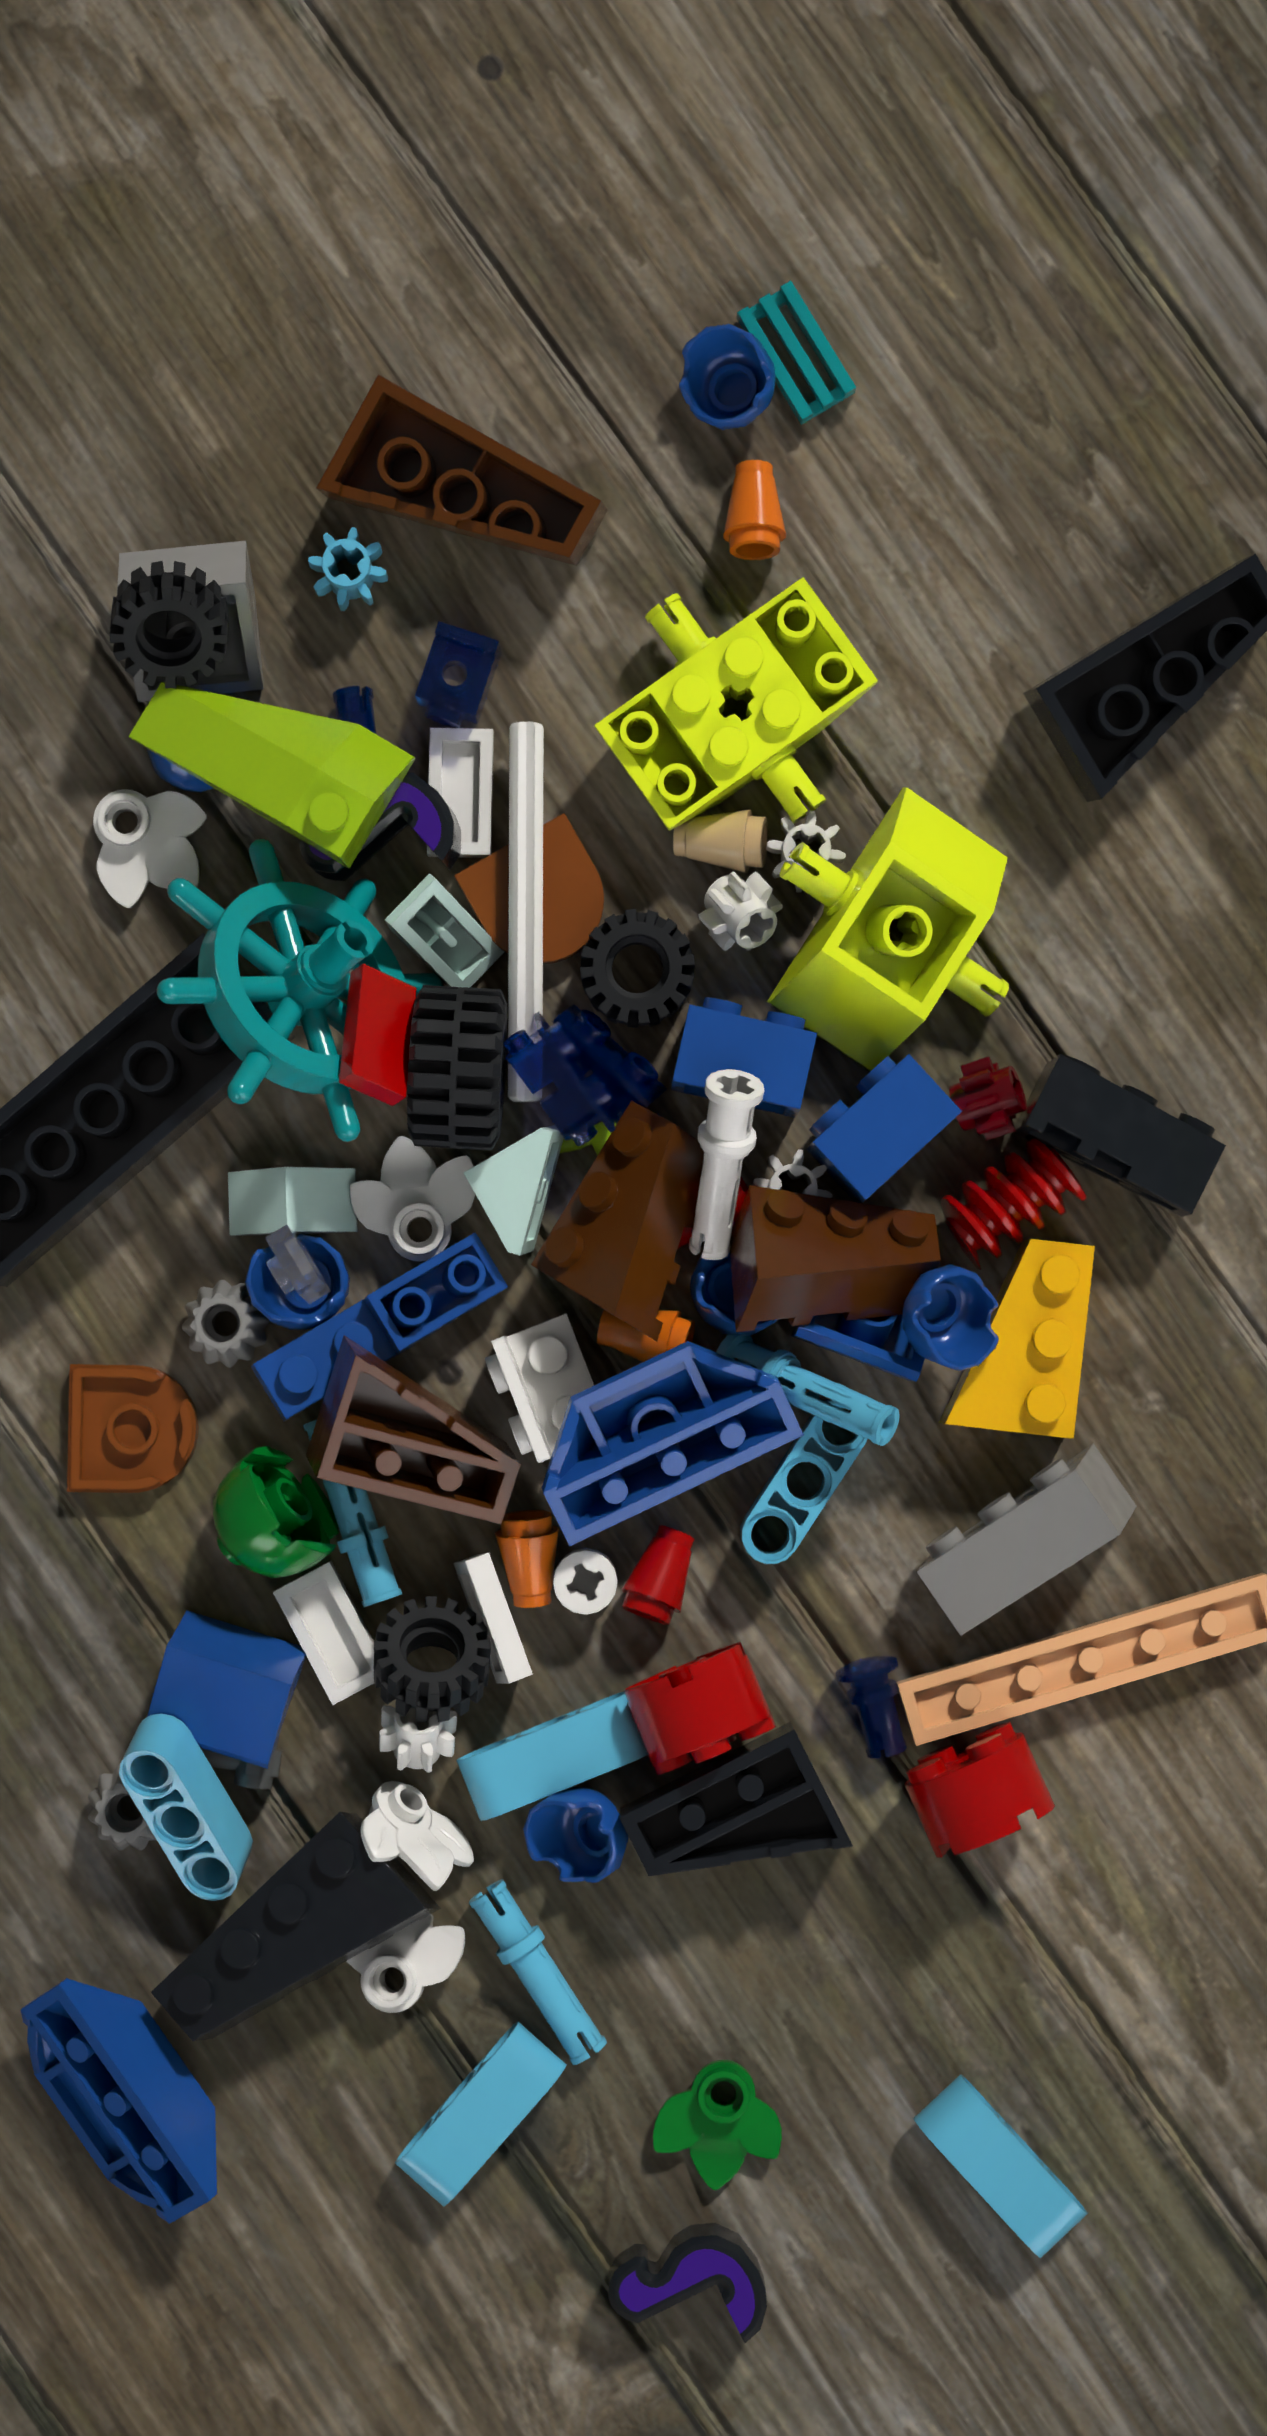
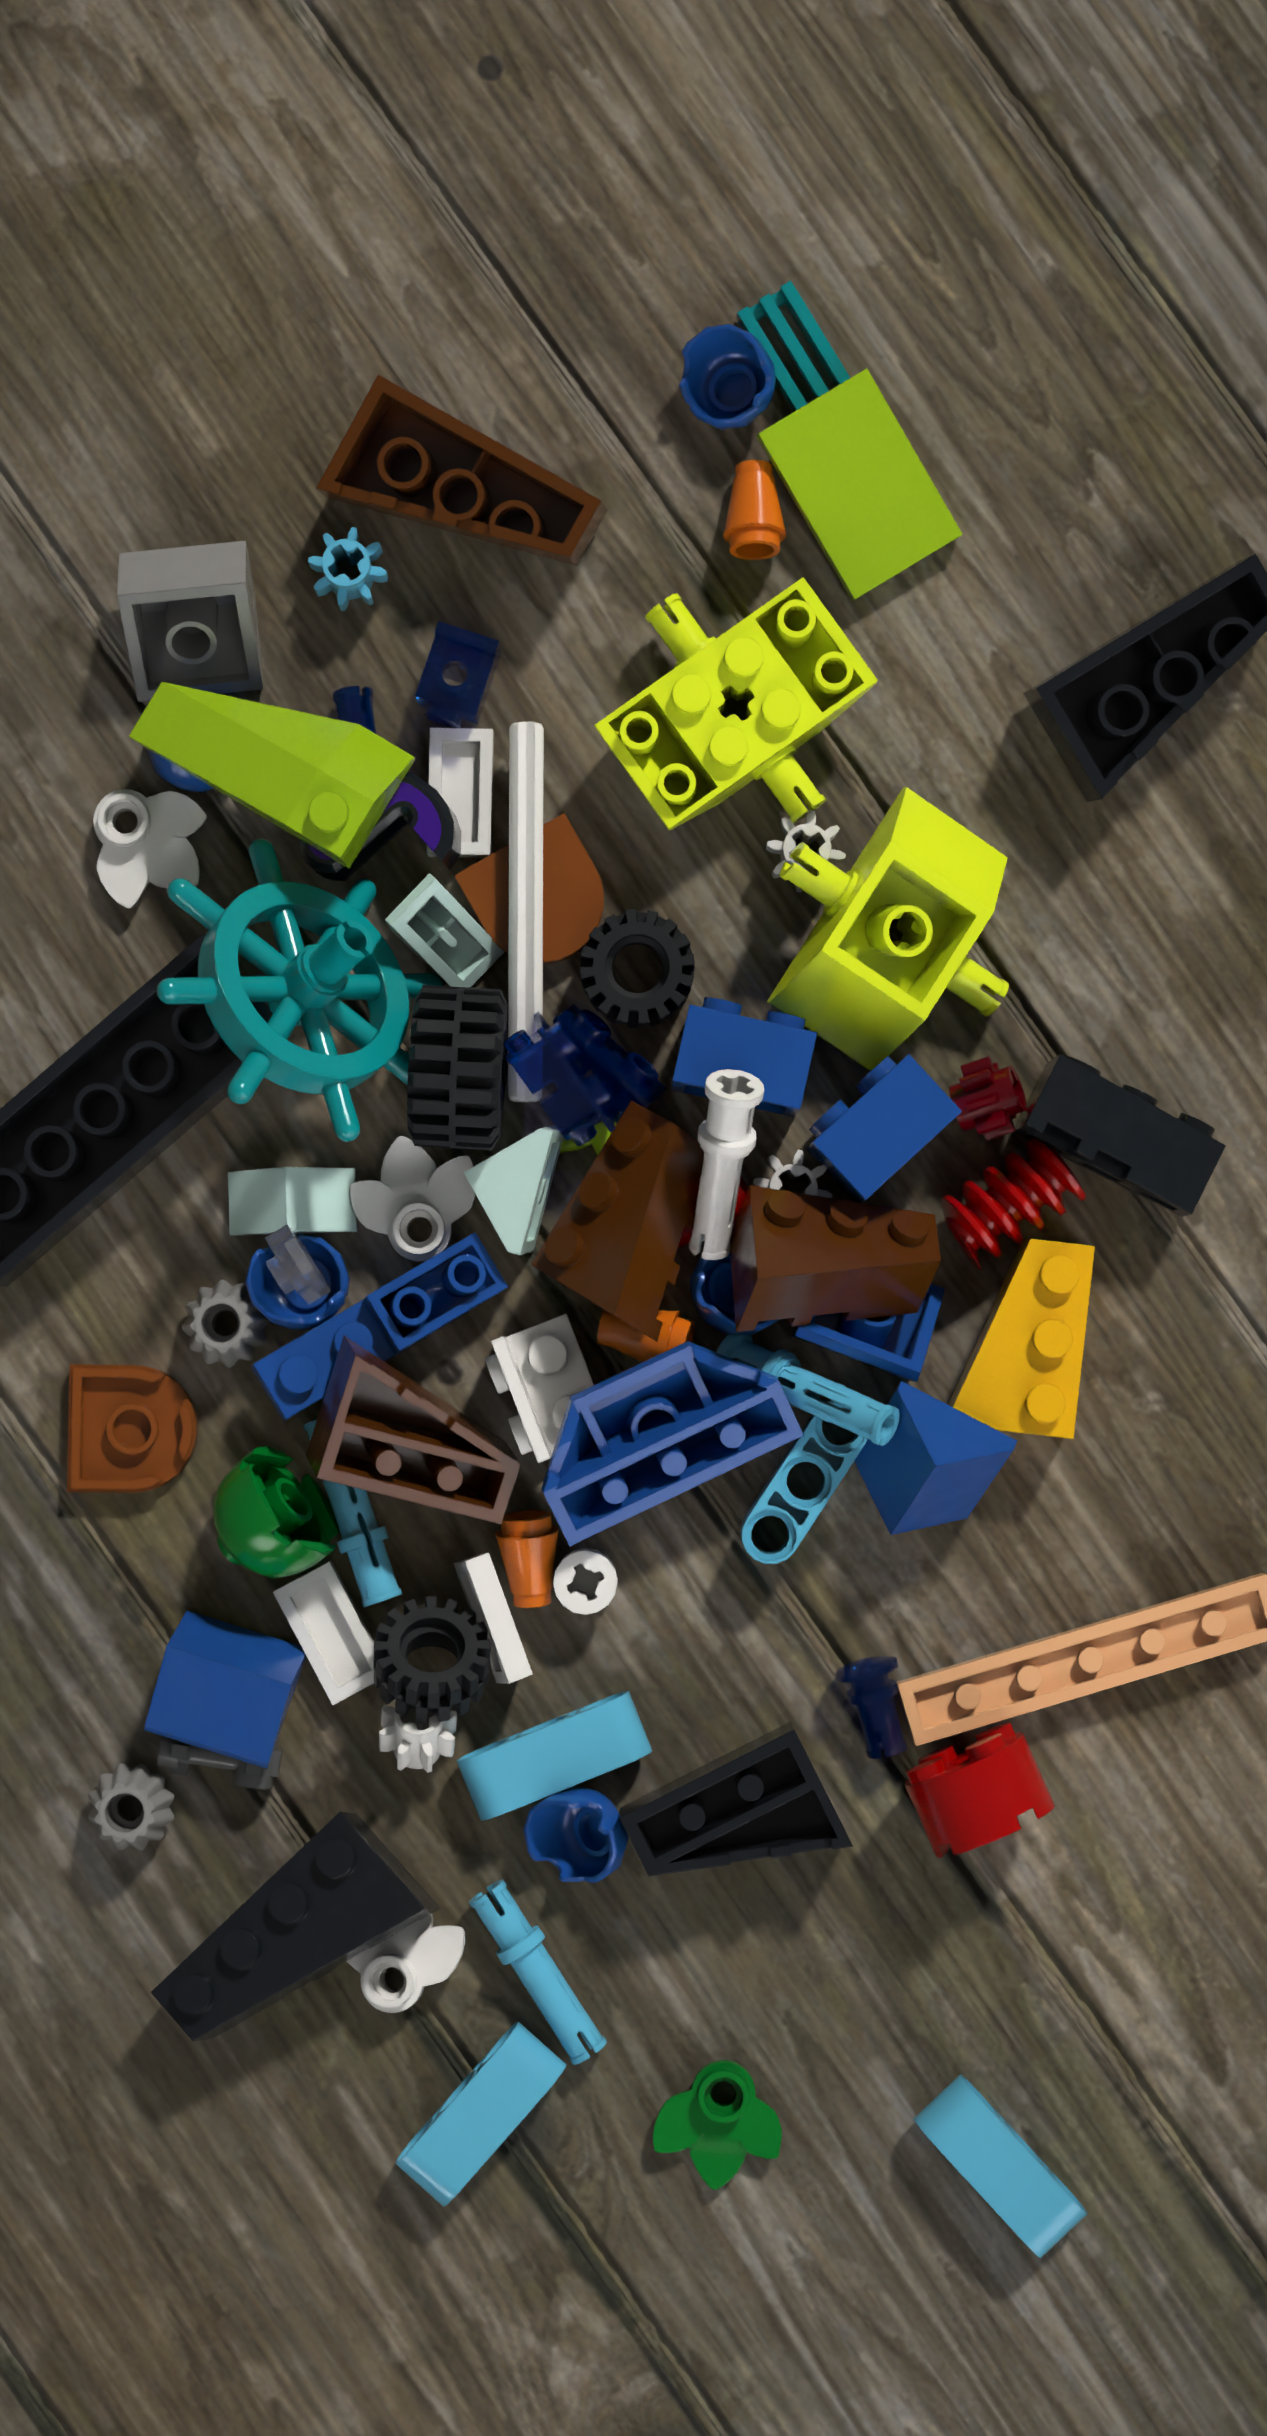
(125, 2095): blue wedge -> none
(169, 593): black tyre -> none
(186, 1807): medium azure beam -> none
(377, 1035): red tile -> none
(407, 1828): white plate -> none
(660, 1577): red cone -> none
(690, 2264): black animal -> none
(699, 1708): red brick -> none
(724, 840): tan cone -> none
(740, 911): white gear -> none
(859, 484): none -> lime tile
(932, 1464): none -> blue slope
(950, 1318): blue hair -> none
(1026, 1538): light grey wedge -> none

